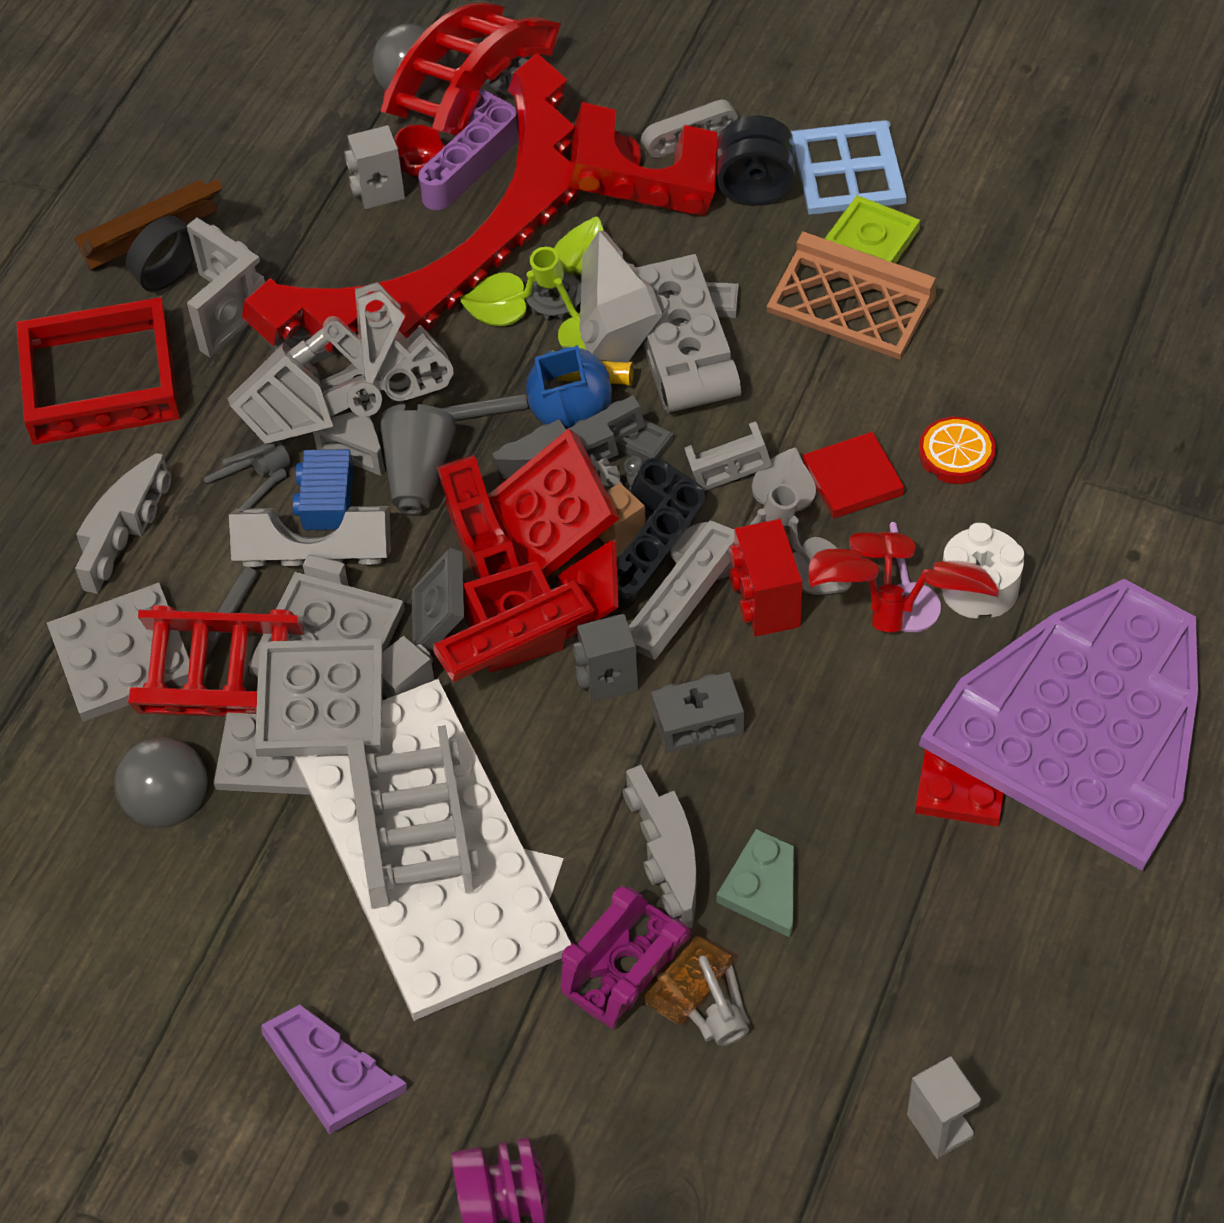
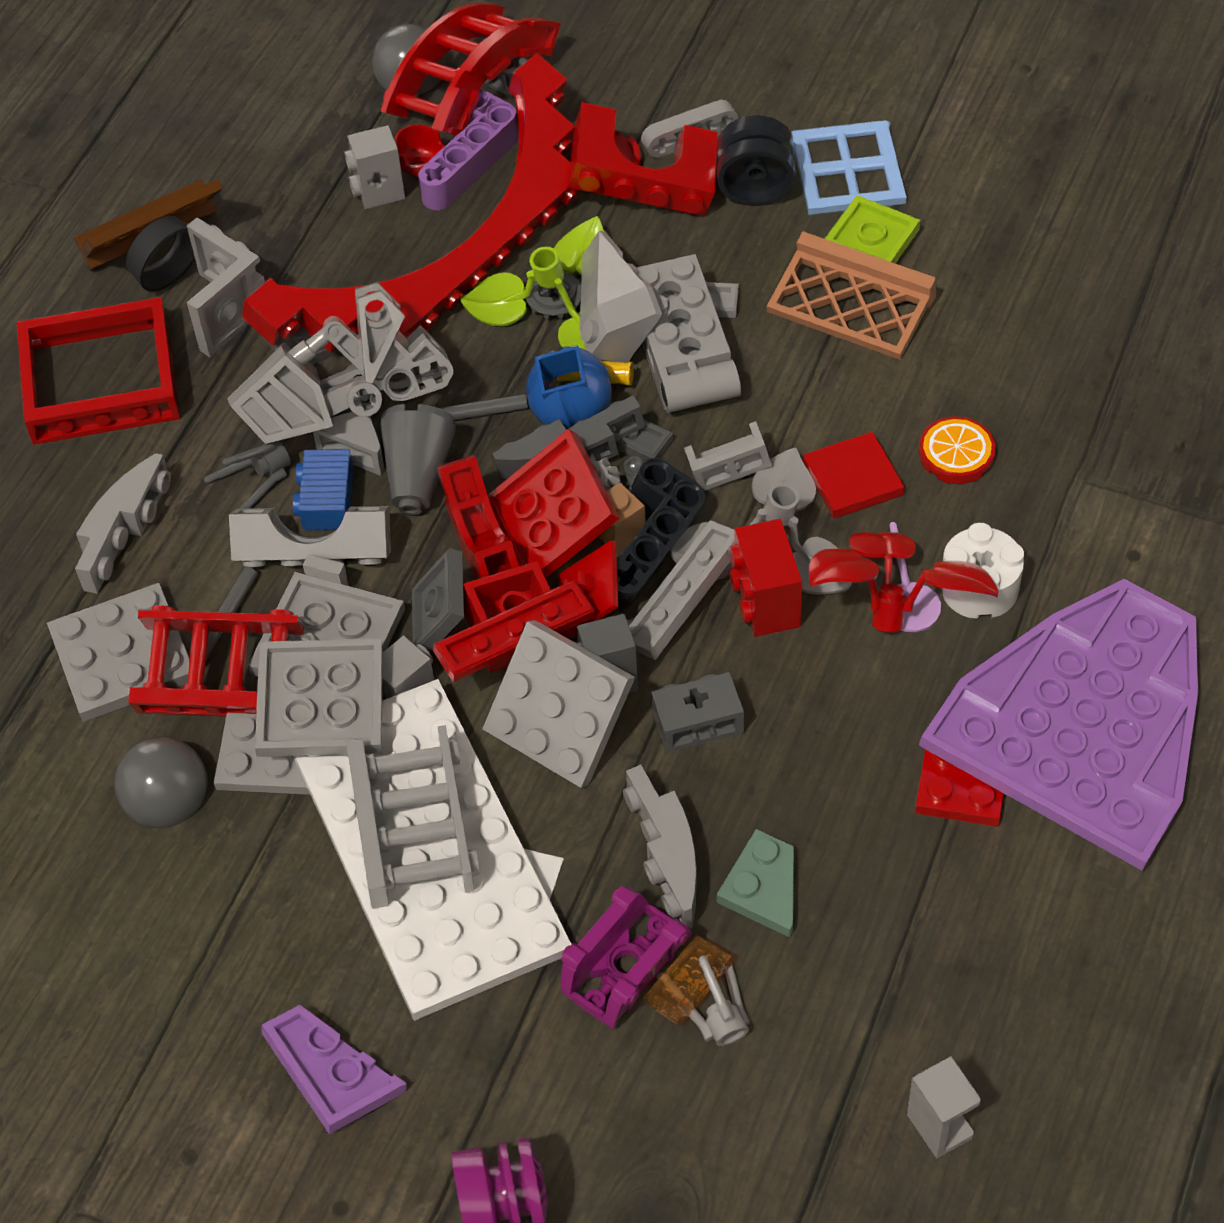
(558, 703): none -> light grey plate

